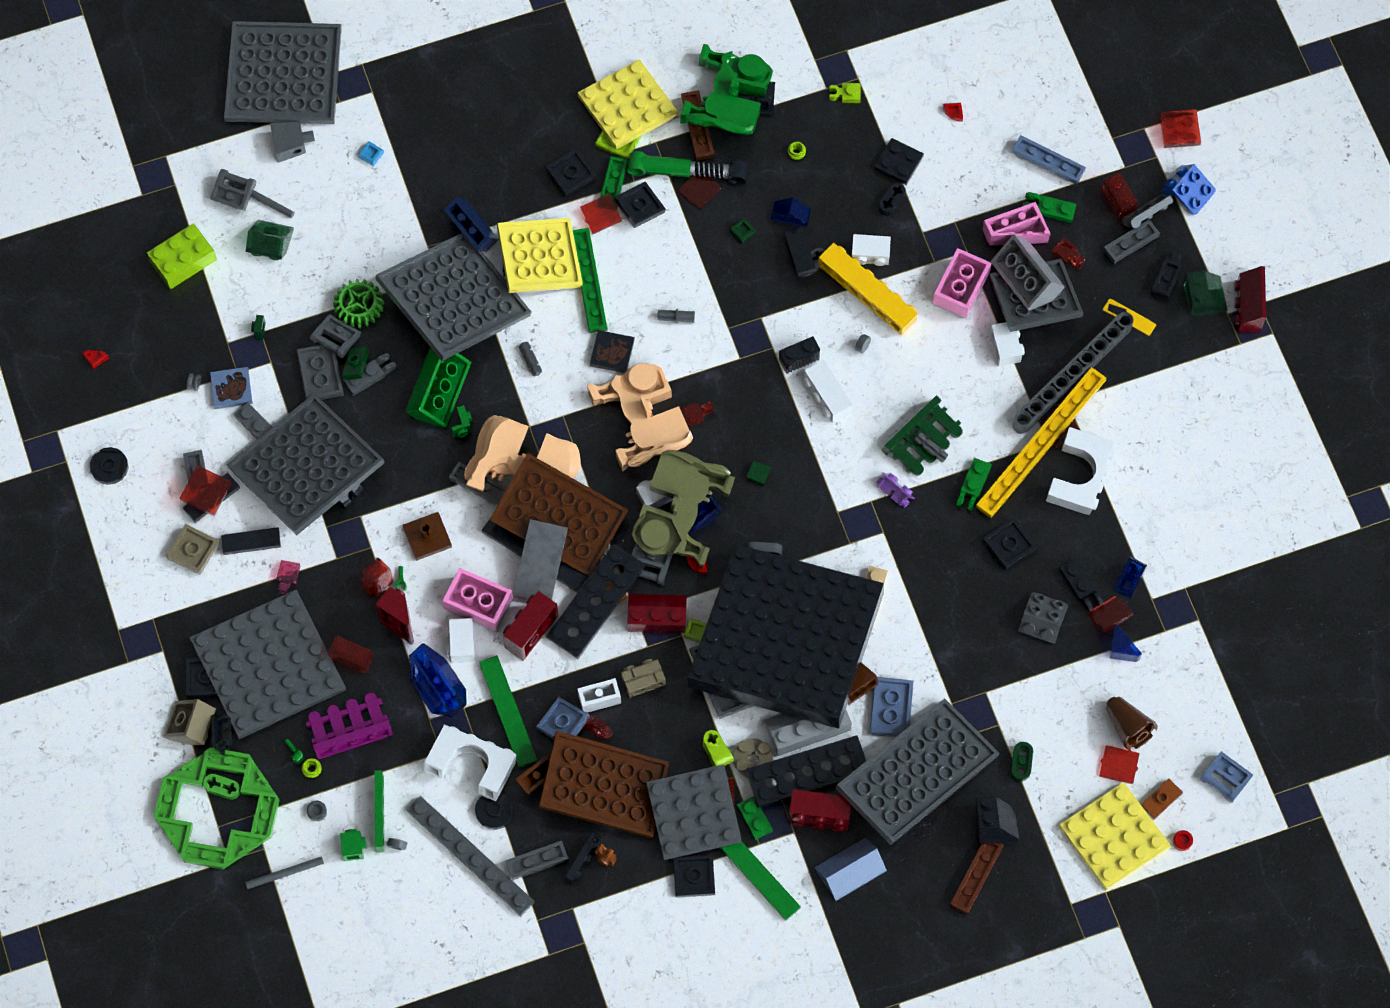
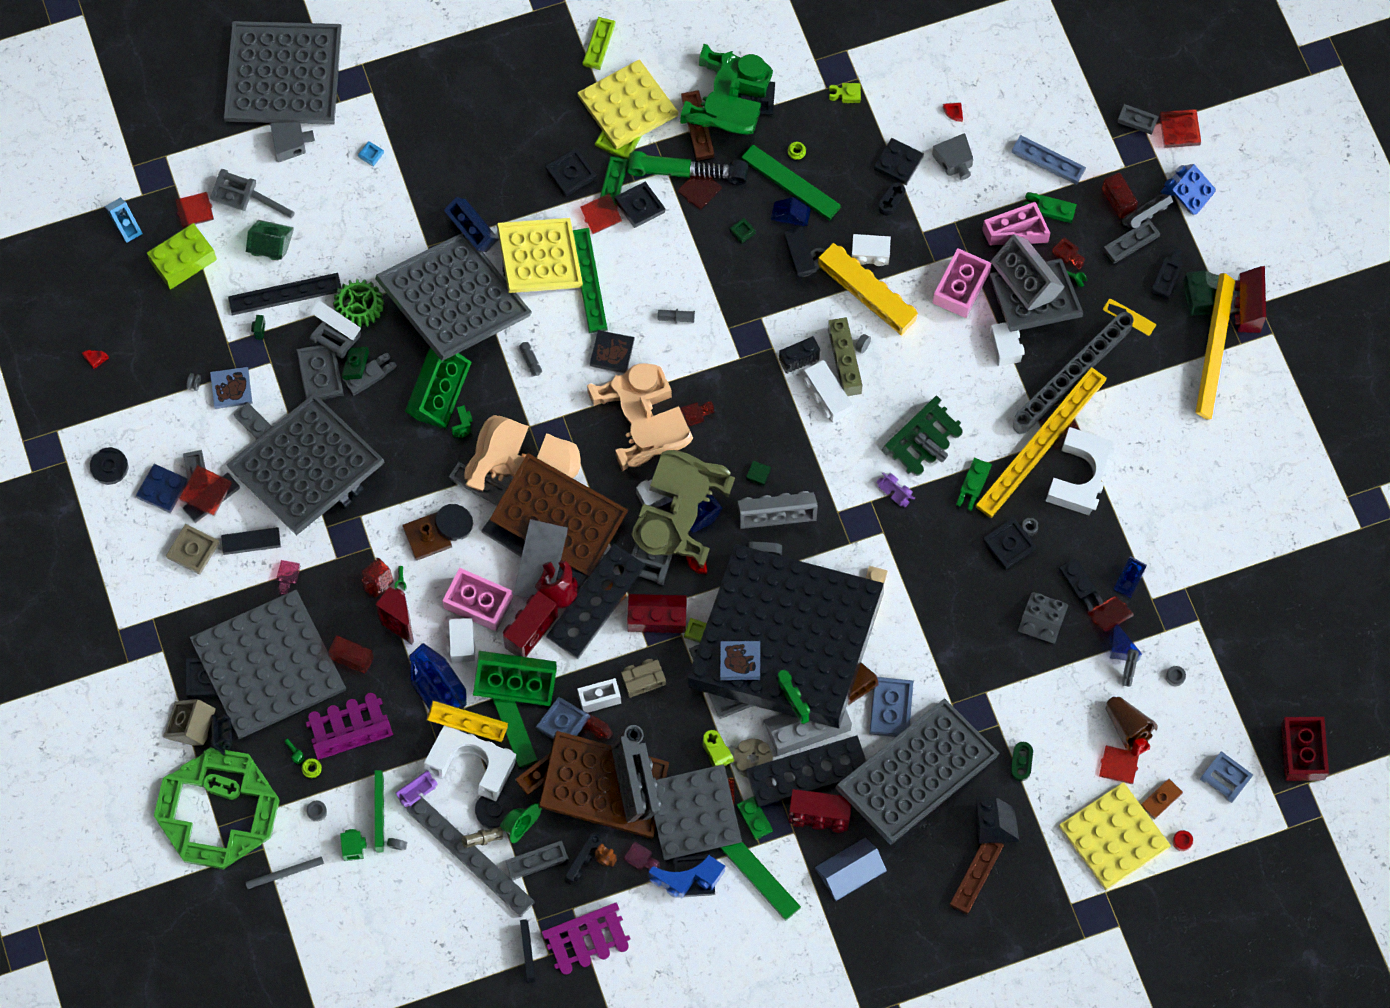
(123, 219): none -> dark azure slope
(162, 488): none -> dark blue plate
(194, 209): none -> clear red piece
(284, 294): none -> black tile
(335, 320): none -> white sticker
(422, 784): none -> medium lavender hinge
(453, 522): none -> black tile
(467, 721): none -> yellow tile
(482, 837): none -> dark tan pin
(514, 678): none -> green slope
(519, 821): none -> green piece
(527, 951): none -> black tile
(563, 590): none -> dark red piece
(576, 938): none -> magenta fence
(599, 43): none -> lime tile
(635, 775): none -> dark grey hinge
(640, 857): none -> clear pink plate
(678, 883): none -> blue arch
(740, 660): none -> tile
(777, 510): none -> light grey slope
(791, 182): none -> green tile
(793, 696): none -> green hinge
(845, 356): none -> olive brick
(954, 156): none -> dark grey torso
(1032, 521): none -> dark grey axle
(1078, 278): none -> green hand
(1130, 666): none -> dark grey axle
(1137, 119): none -> dark grey plate
(1140, 746): none -> red tile
(1175, 675): none -> dark grey tile
(1215, 346): none -> yellow tile
(1304, 748): none -> dark red brick

